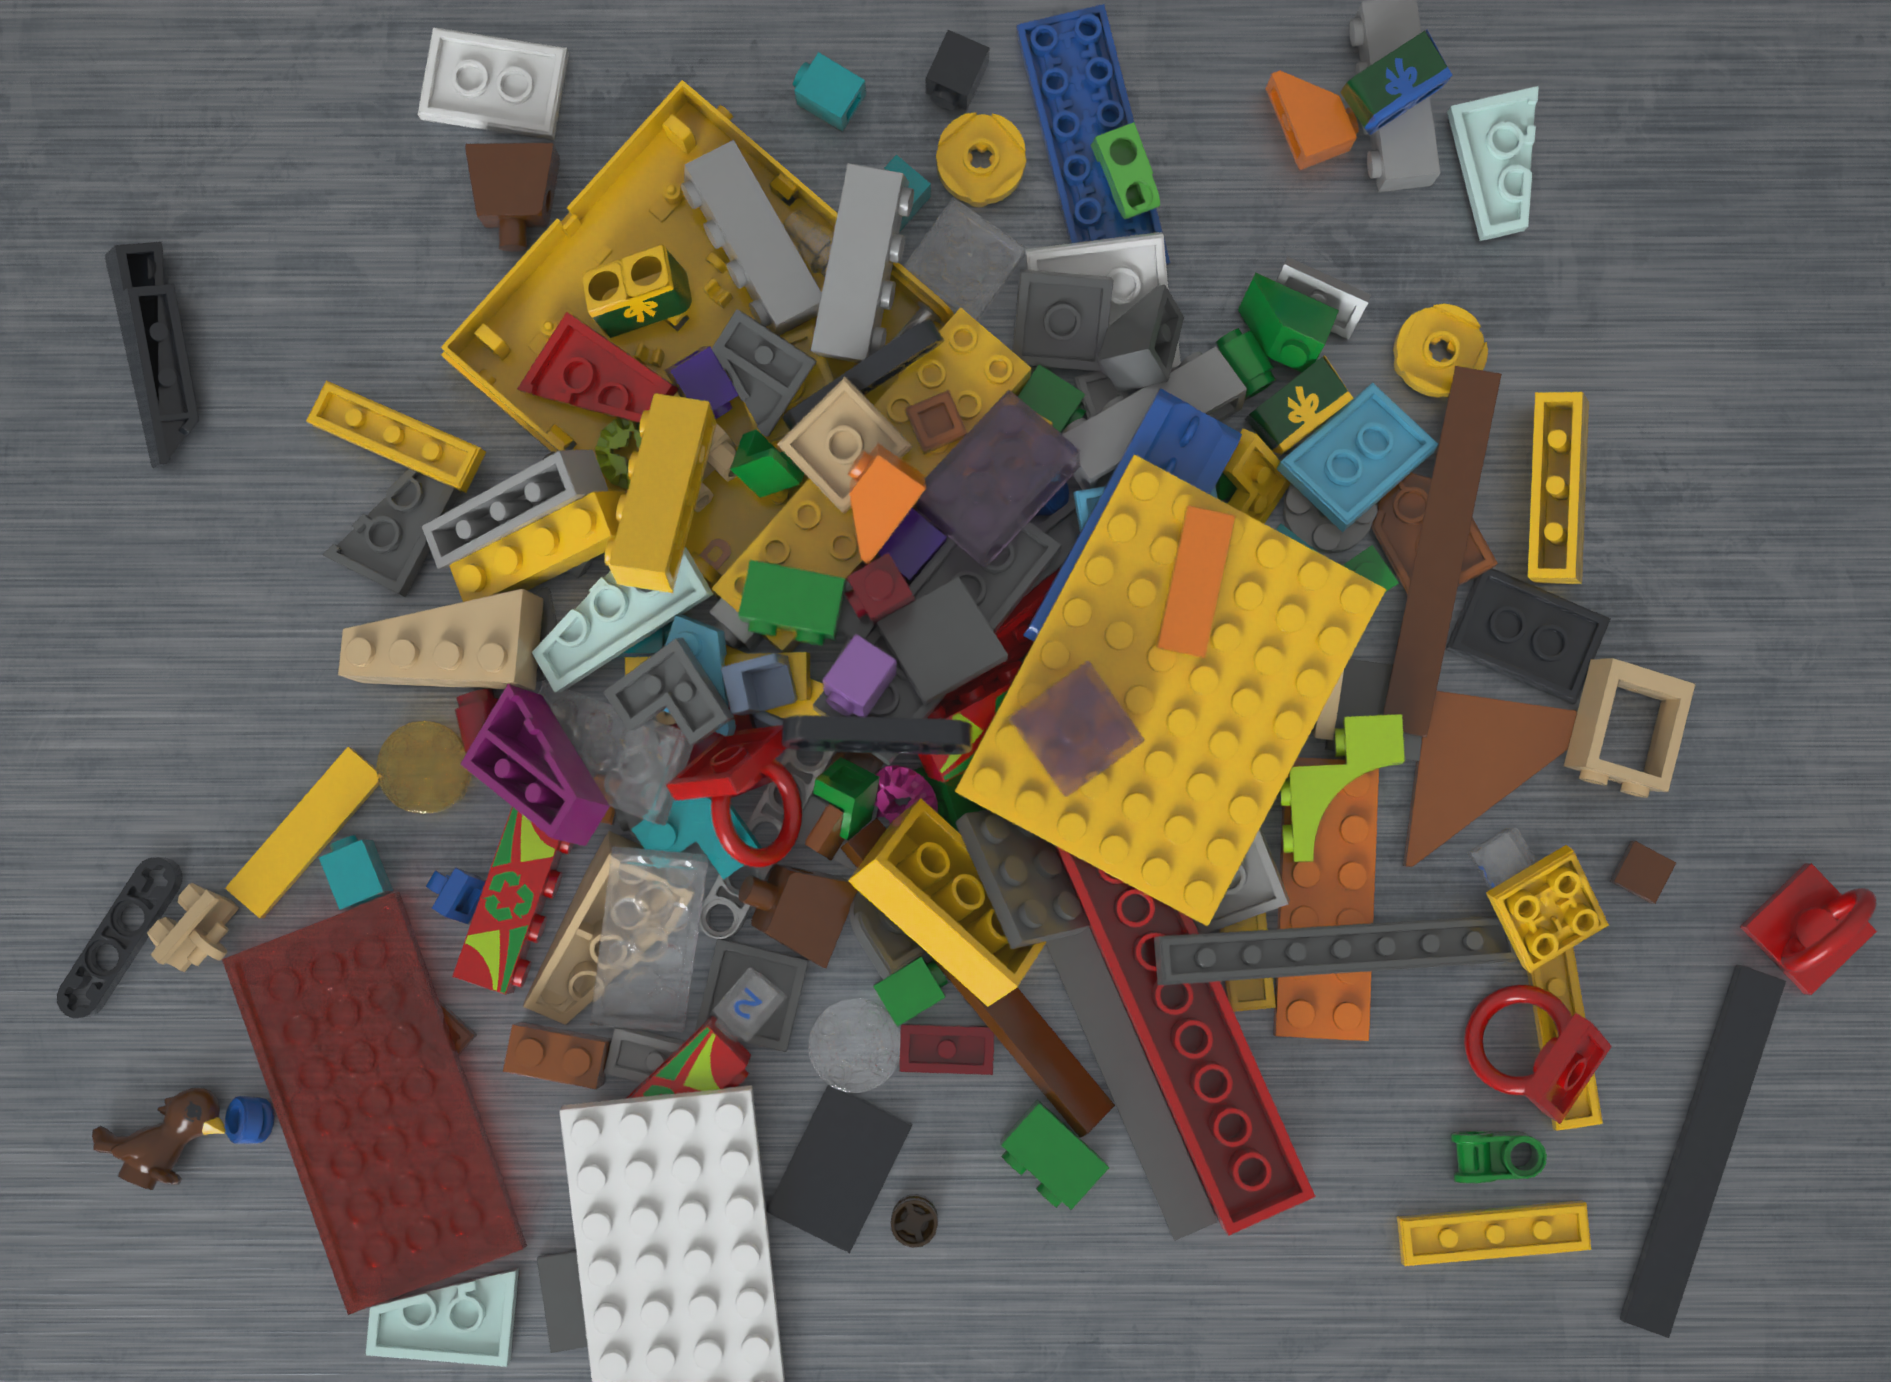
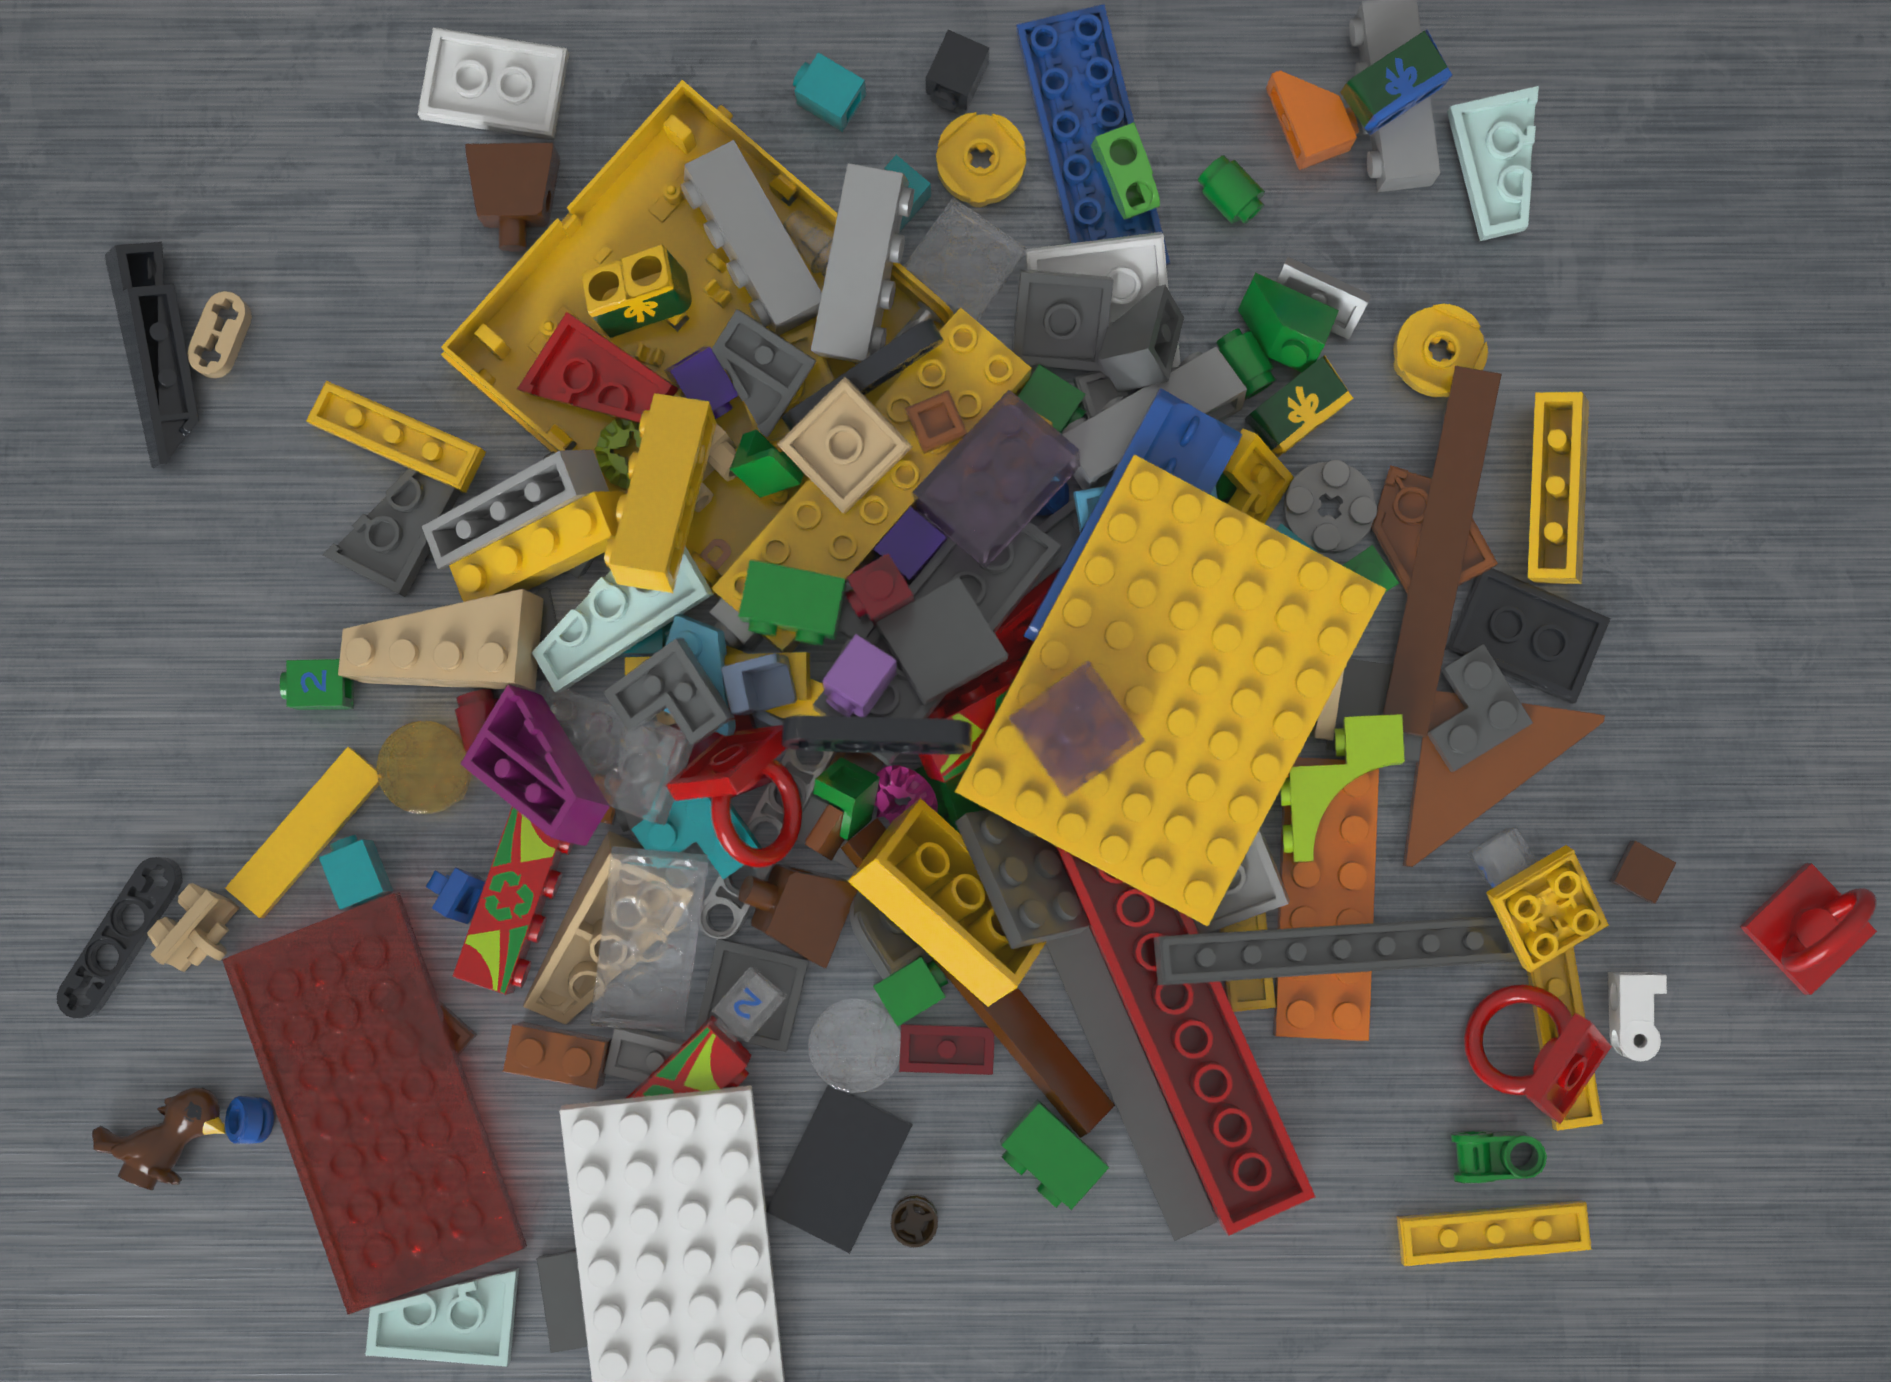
(209, 331): none -> tan beam
(316, 685): none -> green brick
(881, 496): orange slope -> none
(1195, 581): orange tile -> none
(1231, 190): none -> green brick
(1357, 457): medium azure tile -> none
(1489, 714): none -> dark grey plate
(1593, 717): tan window -> none
(1632, 1013): none -> white leg
(1702, 1151): black tile -> none

